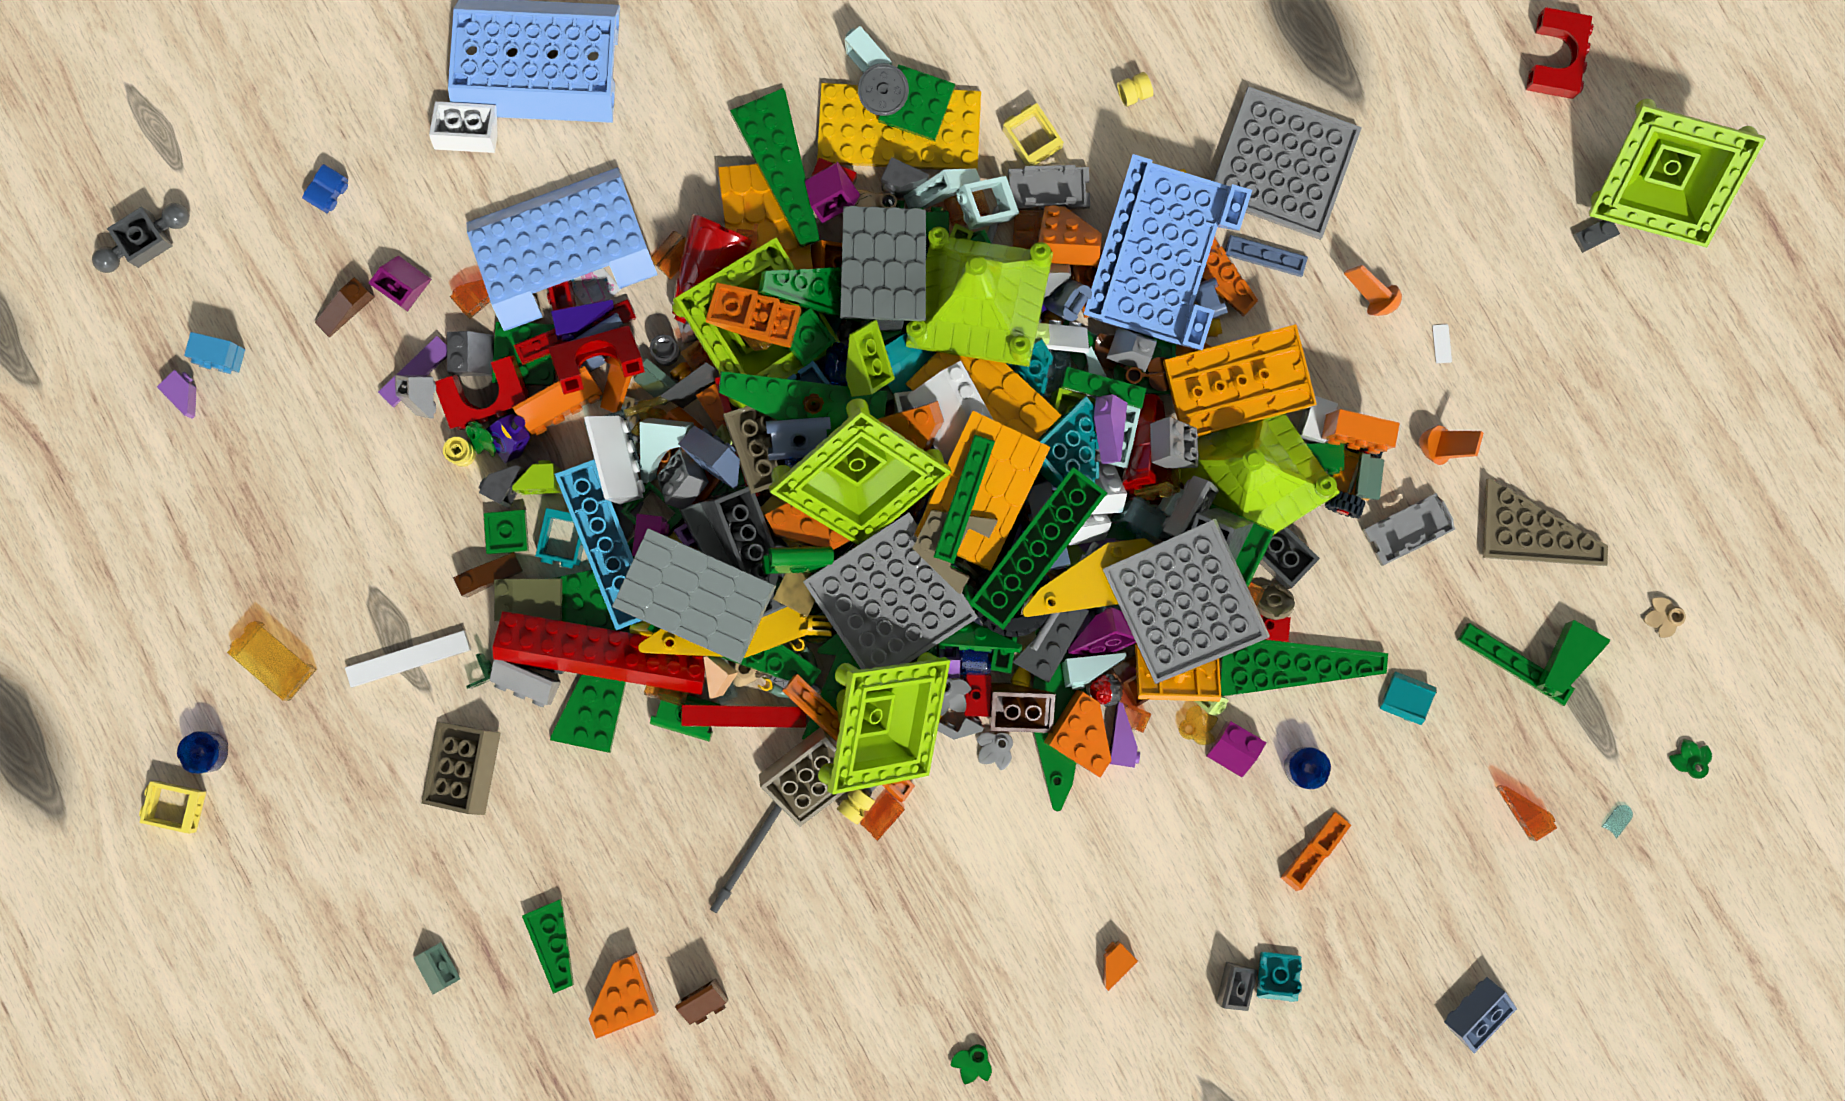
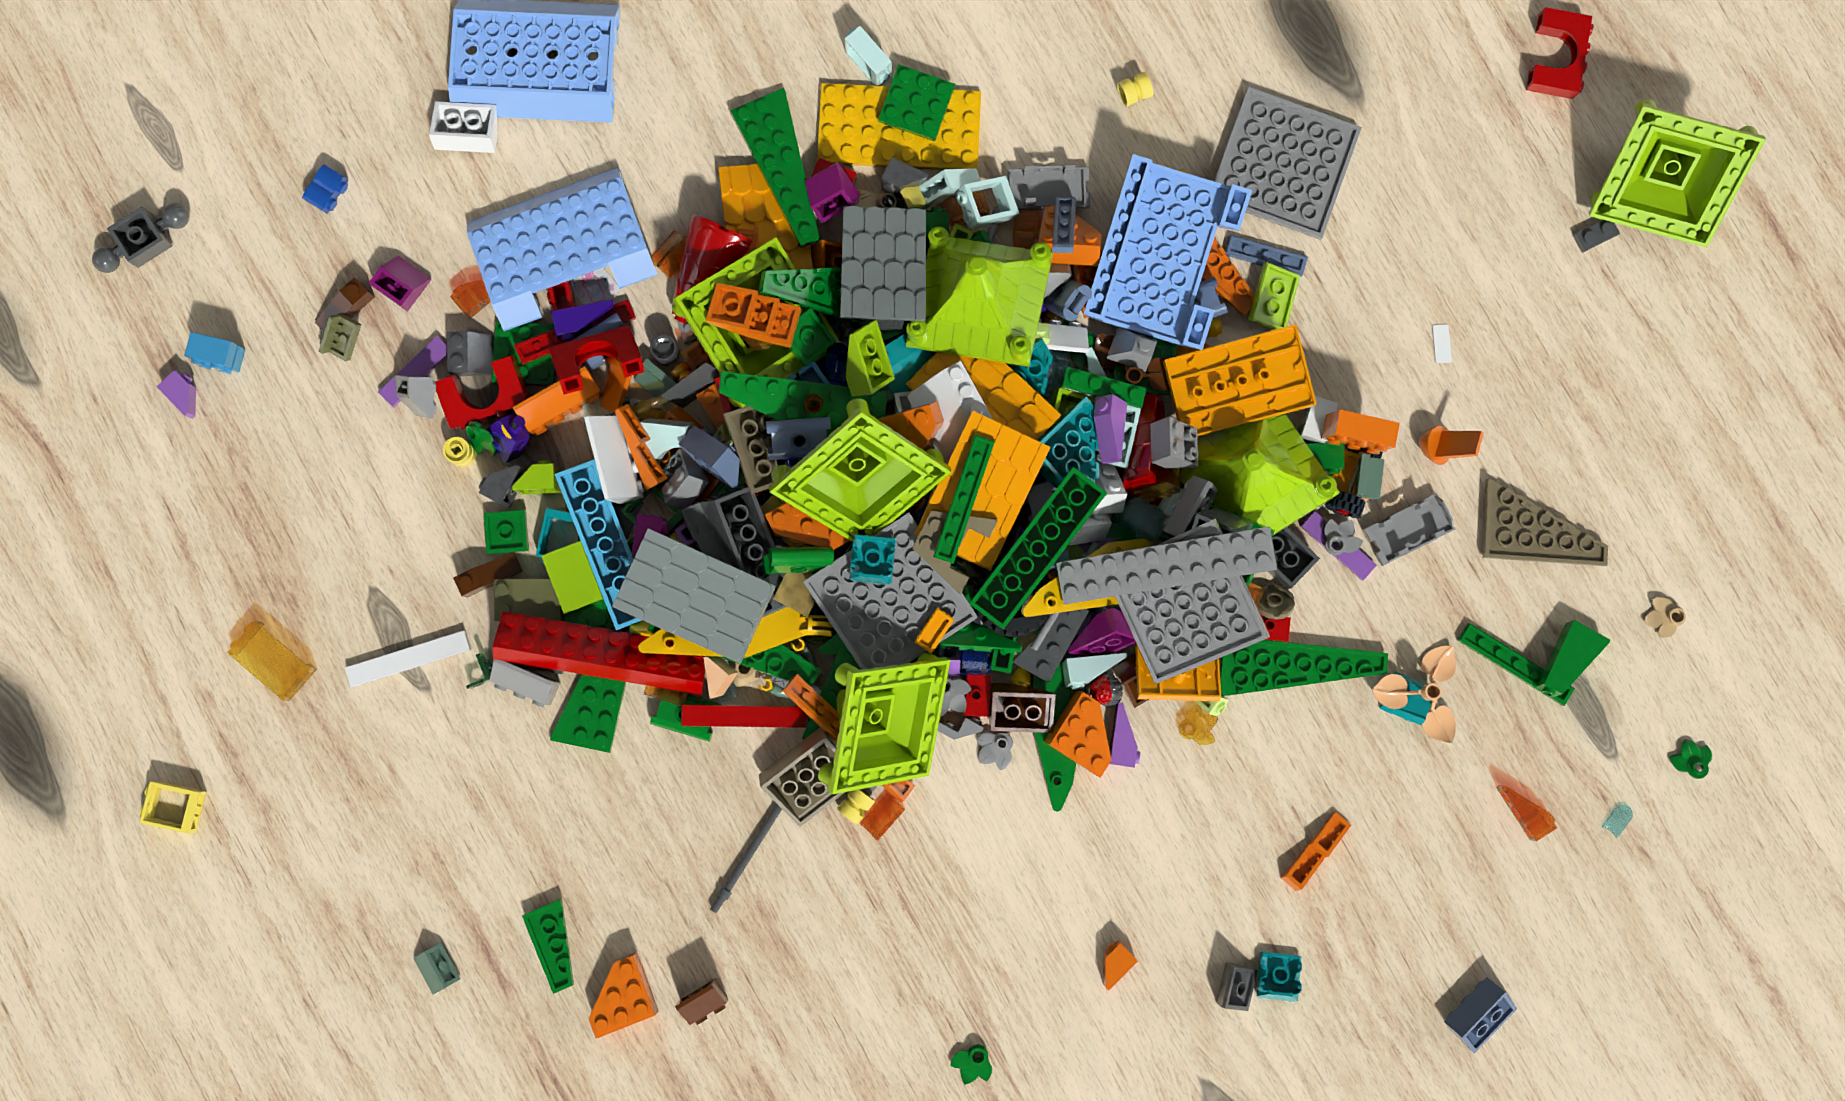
(195, 761): clear blue brick -> none
(340, 336): none -> olive bracket
(461, 768): dark tan slope -> none
(572, 577): none -> lime tile
(636, 438): none -> orange slope
(872, 559): none -> teal slope
(883, 89): dark grey shield -> none
(913, 197): none -> light yellow tile
(934, 630): none -> light orange tile
(1044, 152): light yellow window -> none
(1064, 225): none -> sand blue tile
(1141, 718): clear orange panel -> none
(1167, 565): none -> light grey plate
(1236, 749): magenta slope -> none
(1274, 297): none -> lime tile
(1318, 772): clear blue brick -> none
(1343, 536): none -> light grey plate
(1356, 561): none -> medium lavender tile
(1382, 299): orange piece -> none
(1393, 692): none -> light nougat plant

